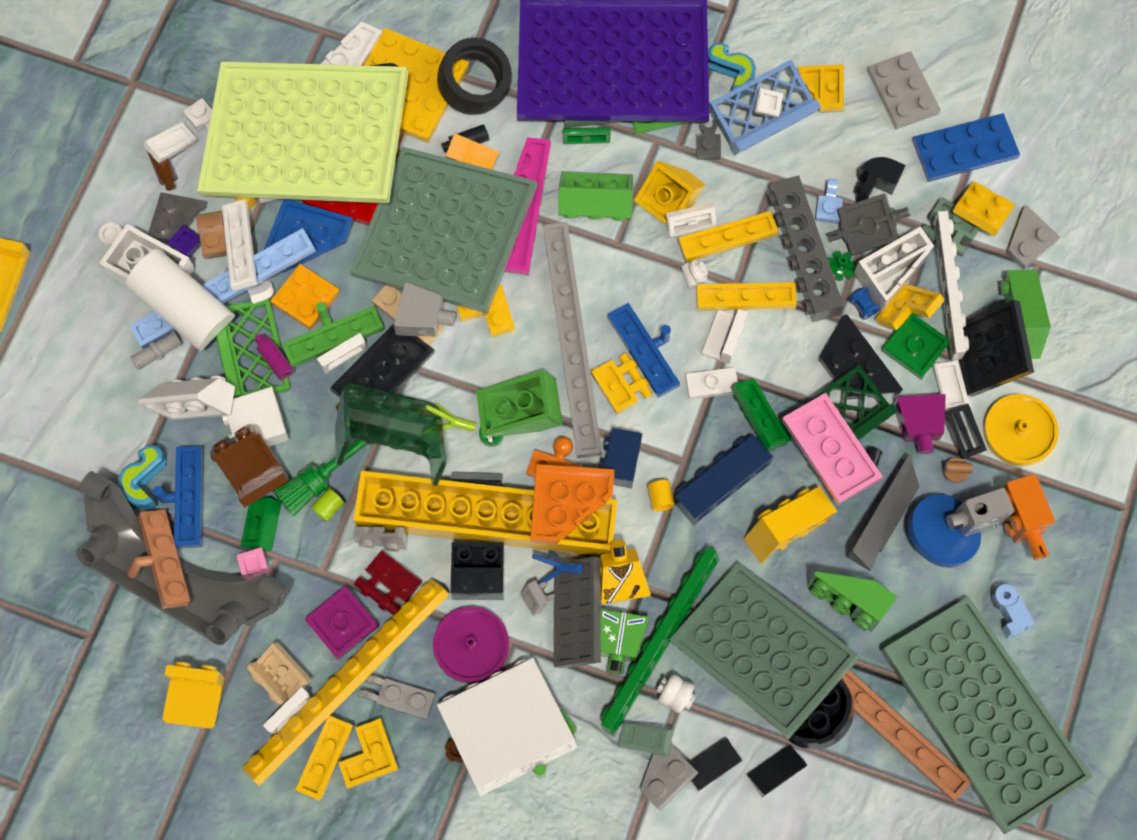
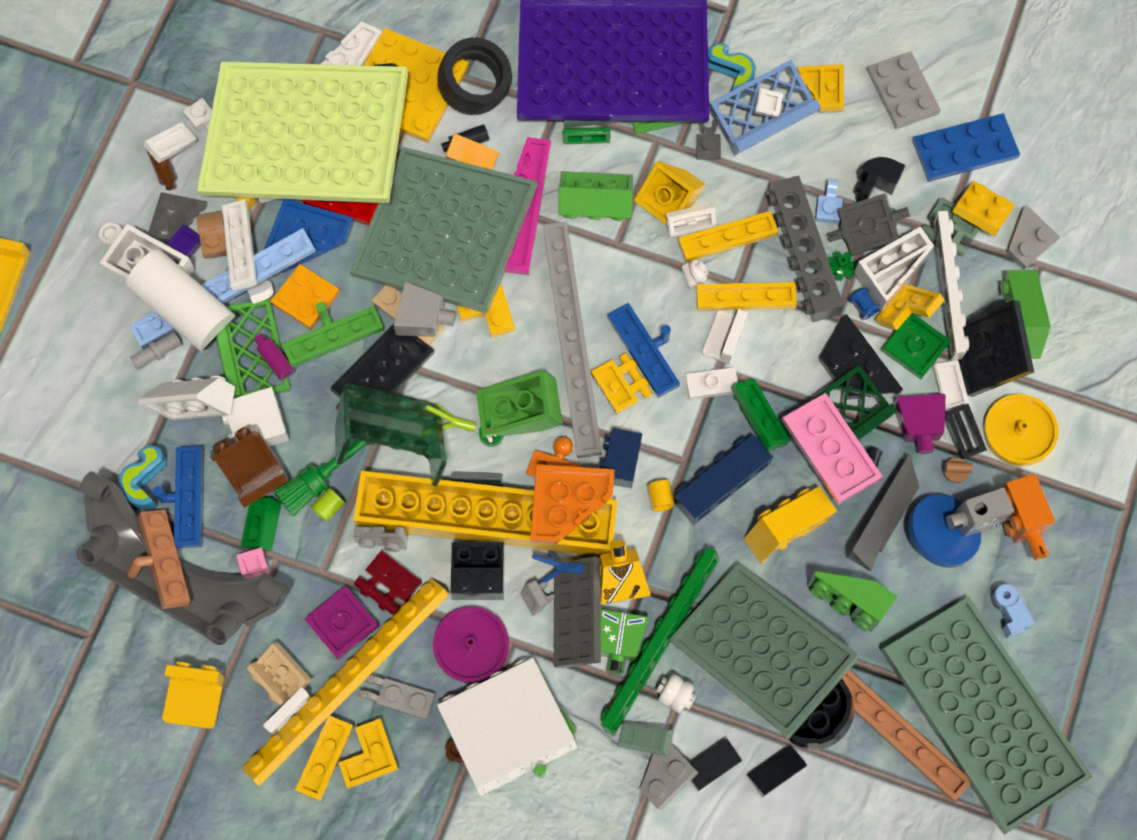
(342, 353): white tile -> none

